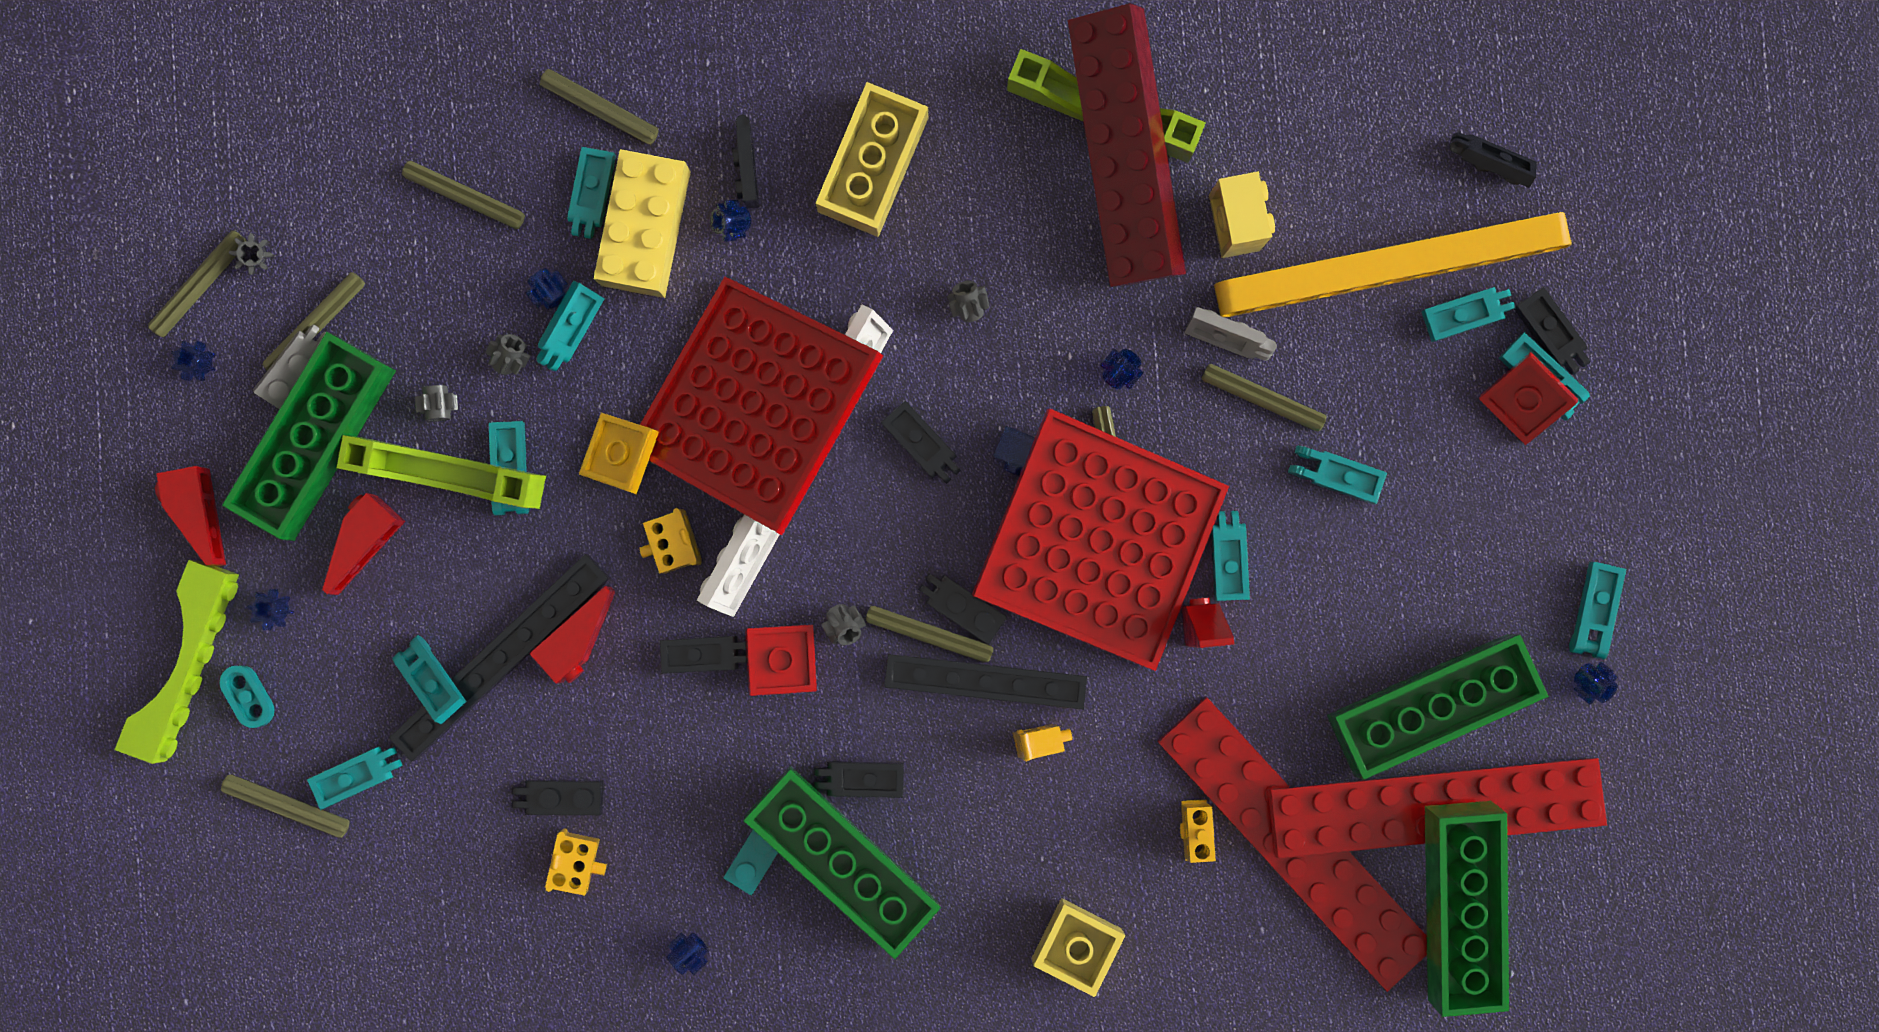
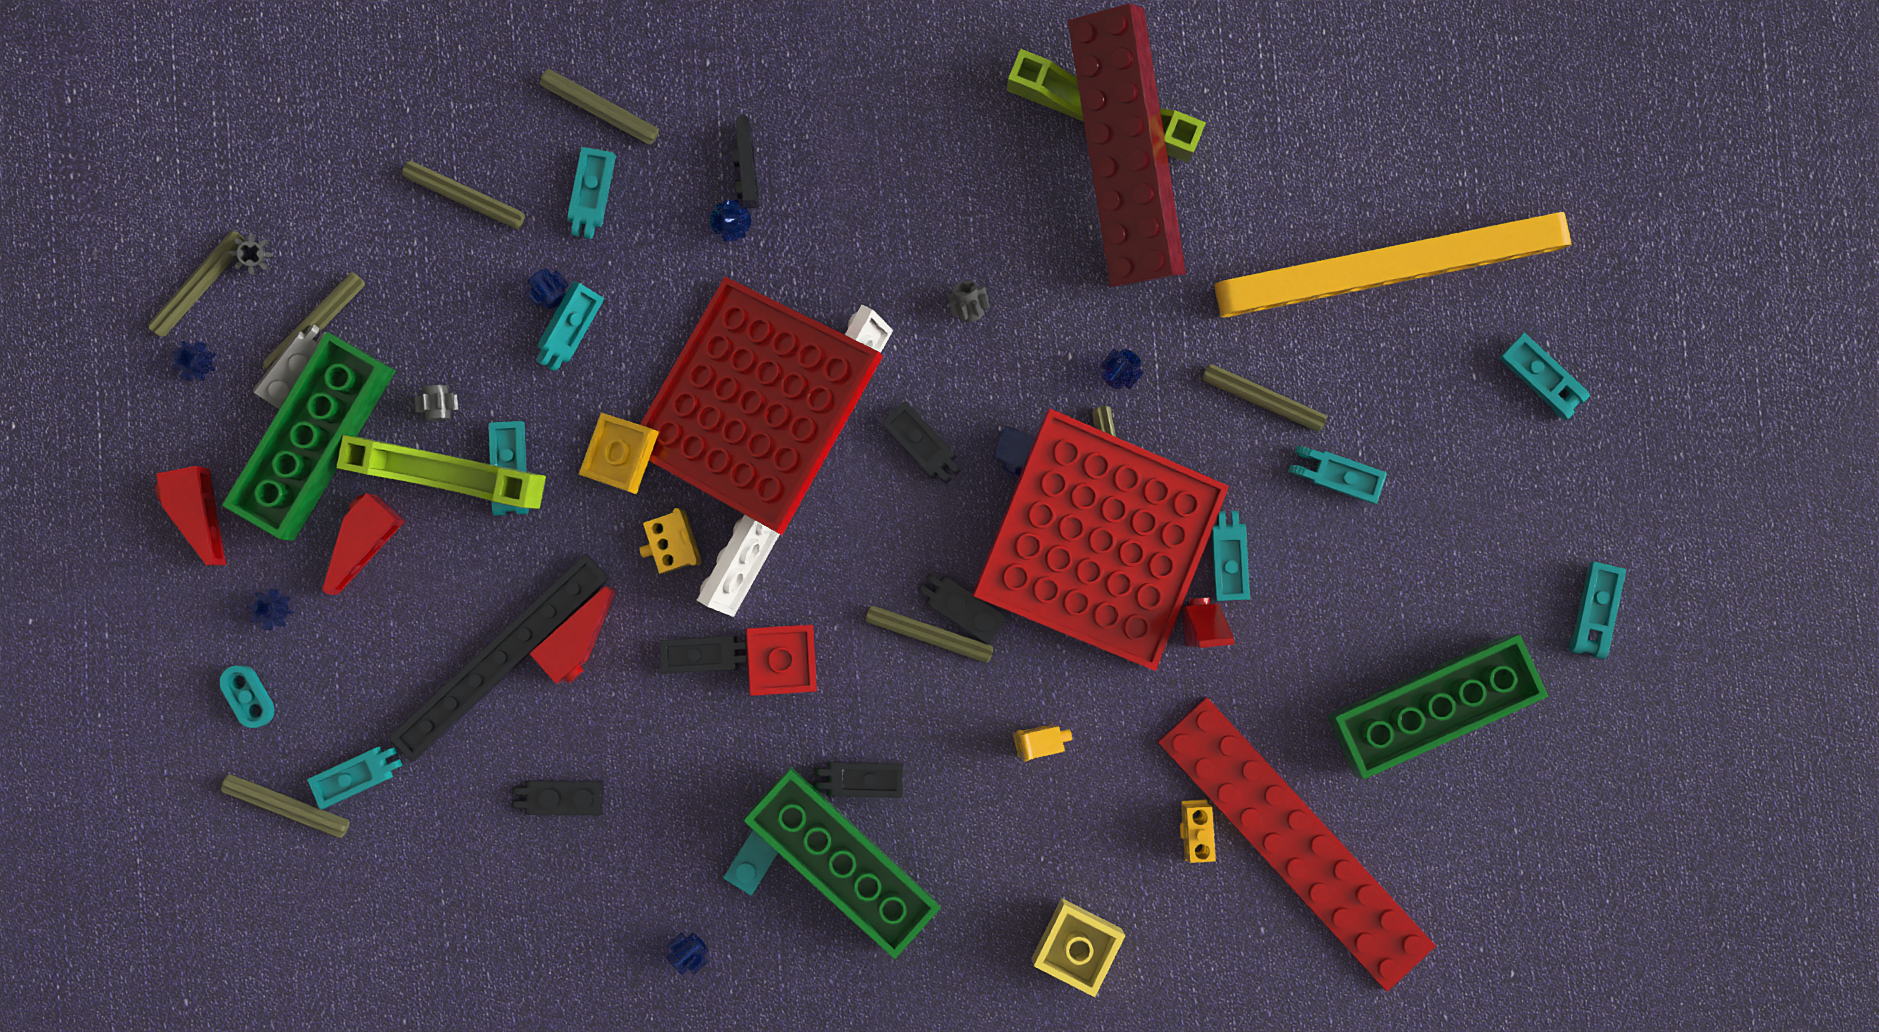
(203, 601): lime arch -> none
(429, 680): teal plate -> none
(507, 354): dark grey gear -> none
(564, 860): yellow piece -> none
(642, 223): light yellow brick -> none
(843, 624): dark grey gear -> none
(872, 159): light yellow brick -> none
(985, 681): black plate -> none
(1229, 335): light grey hinge -> none
(1241, 214): light yellow brick -> none
(1393, 808): red plate -> none
(1466, 313): teal hinge -> none
(1467, 908): green brick -> none
(1494, 158): black hinge -> none
(1528, 398): red plate -> none
(1553, 330): black hinge -> none
(1595, 683): clear blue gear -> none

